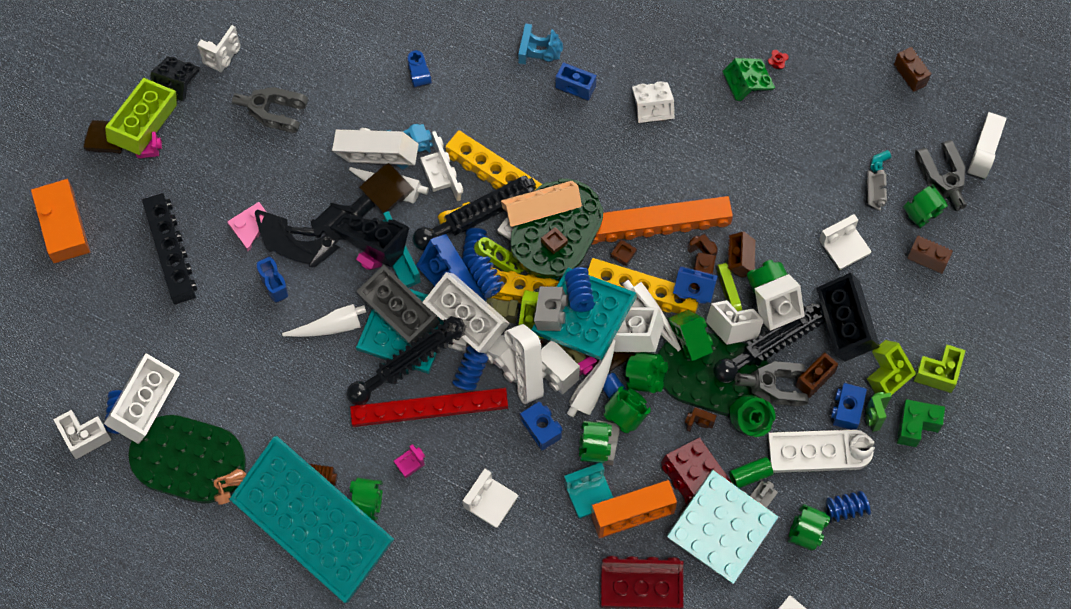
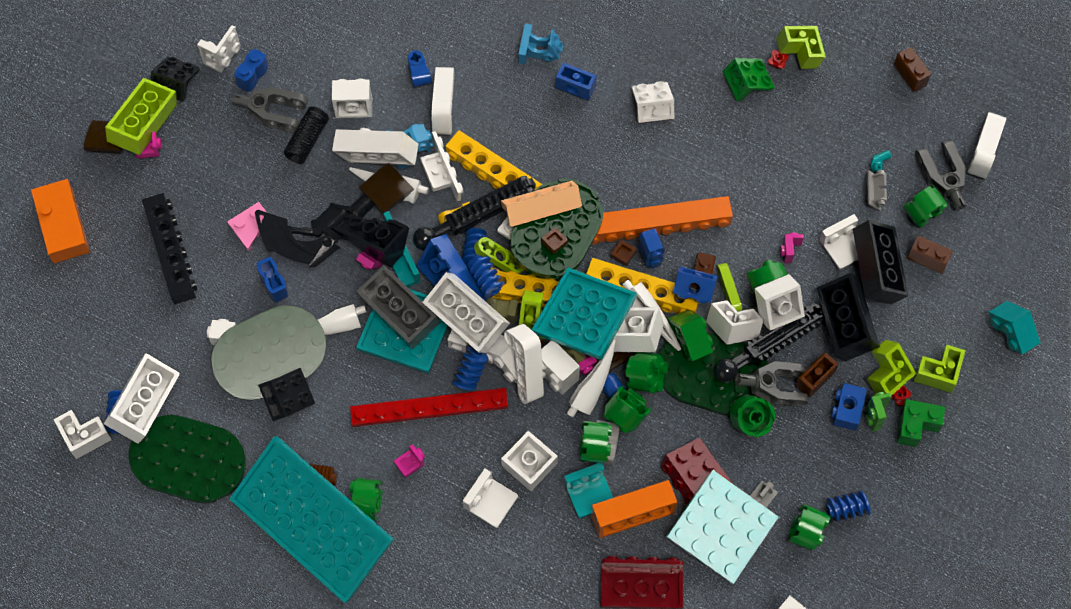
(217, 328): none -> white brick
(231, 479): nougat piece -> none
(251, 70): none -> blue brick
(267, 349): none -> plate
(286, 394): none -> black bracket
(311, 115): none -> black piece
(351, 98): none -> white brick
(360, 392): black gear -> none
(442, 100): none -> white beam
(529, 461): none -> white brick
(542, 436): blue brick -> none
(549, 308): light grey brick -> none
(579, 289): blue piece -> none
(651, 248): none -> blue brick
(701, 417): reddish brown bracket -> none
(703, 244): reddish brown bracket -> none
(741, 253): reddish brown brick -> none
(751, 472): green pin -> none
(787, 248): none -> dark pink bracket
(804, 42): none -> lime brick
(819, 450): white plate -> none
(880, 262): none -> black brick
(905, 393): none -> red plate
(1017, 325): none -> teal brick

